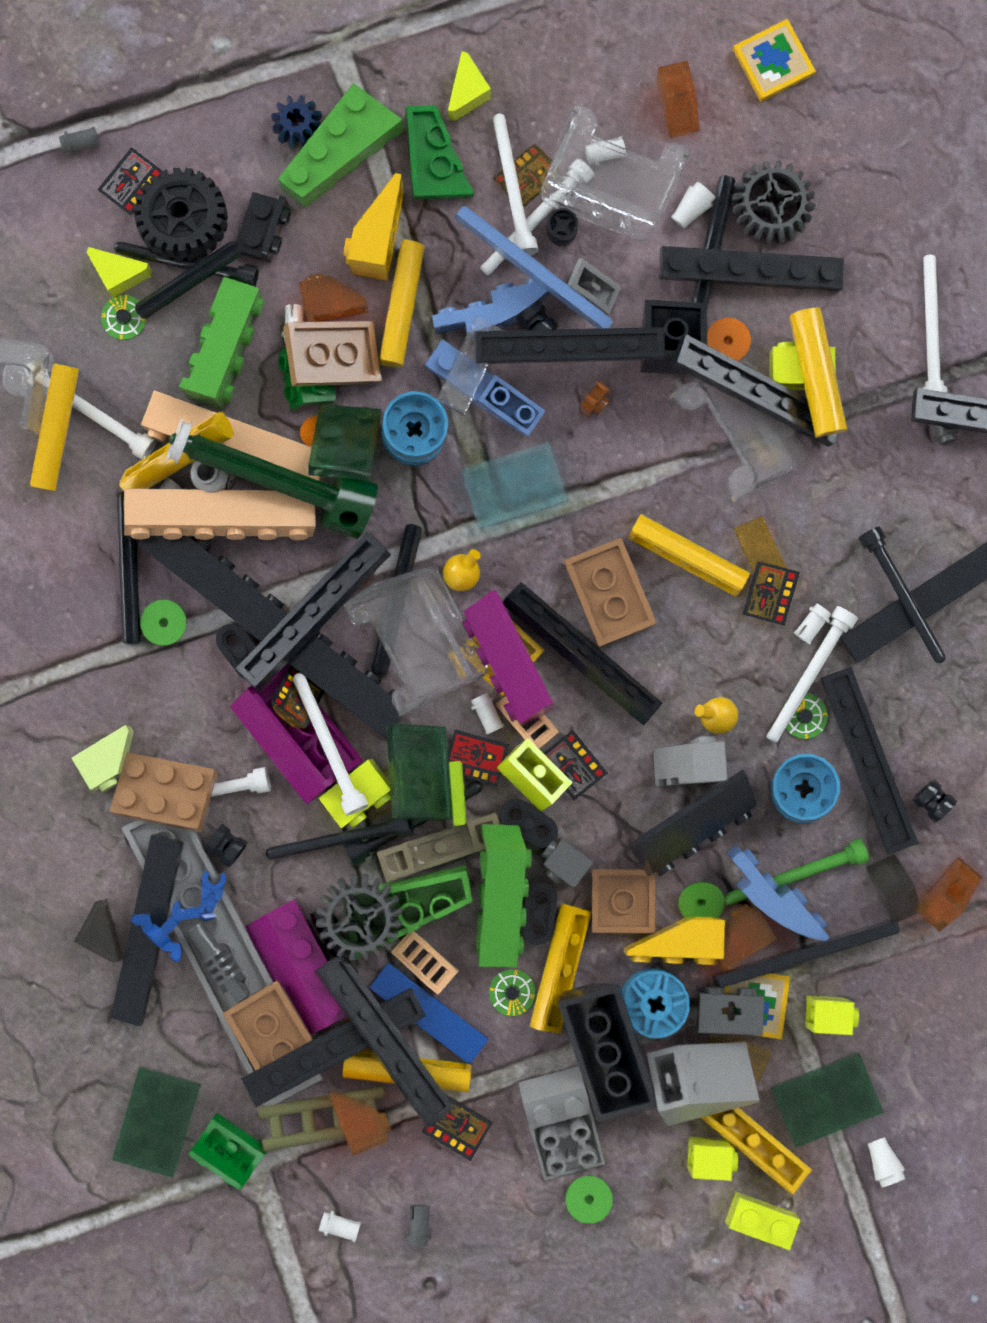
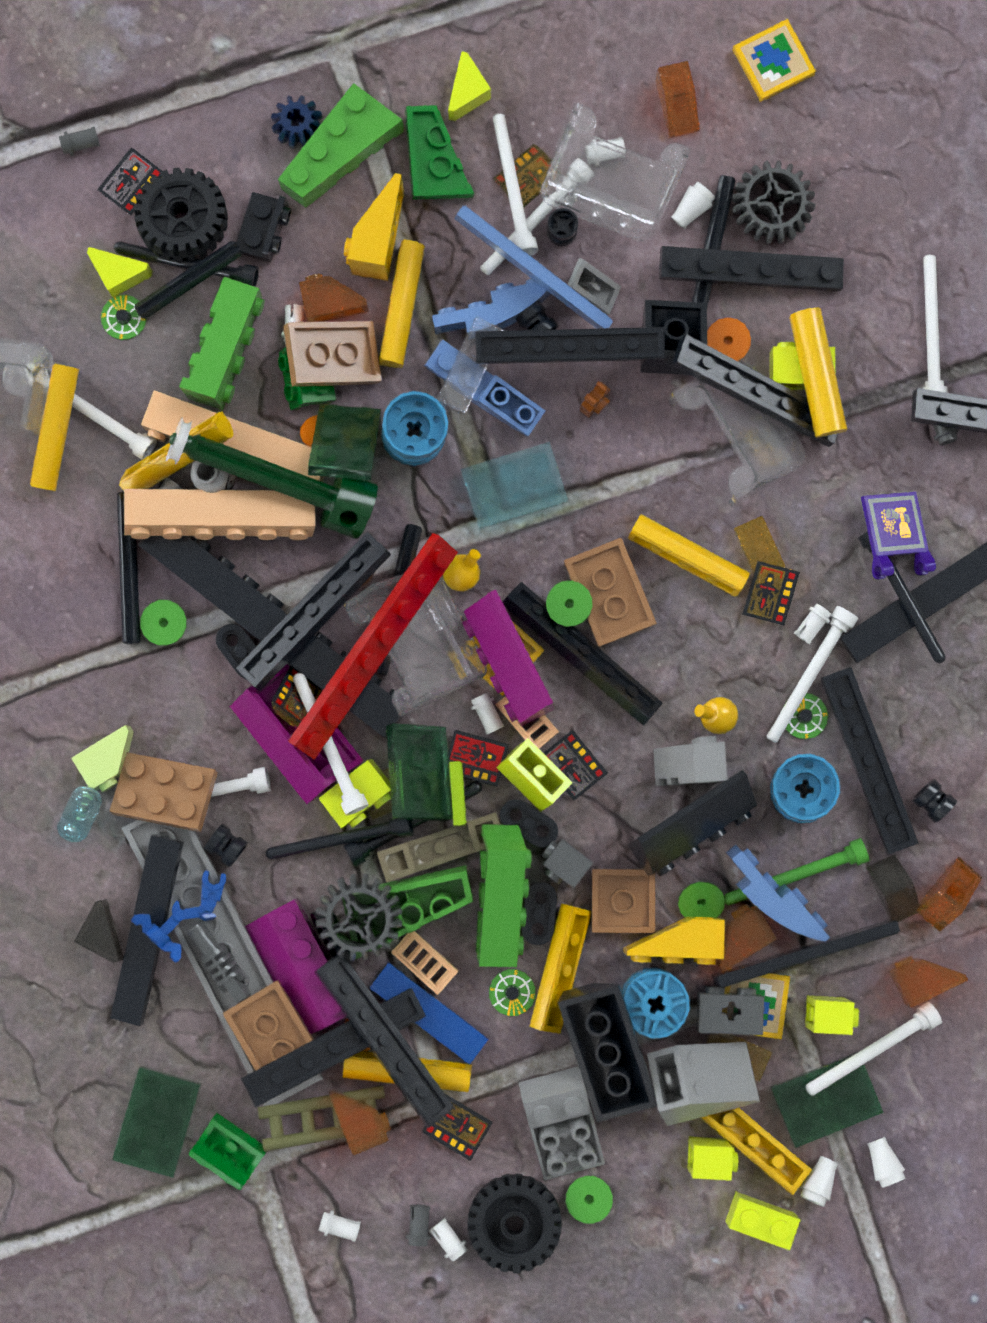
(78, 816): none -> clear light blue plate
(373, 646): none -> red plate
(448, 1240): none -> white pin
(518, 1248): none -> black wheel
(569, 603): none -> bright green piece
(819, 1183): none -> white cone
(896, 529): none -> dark purple flag
(922, 980): none -> clear orange slope
(925, 1018): none -> white piece

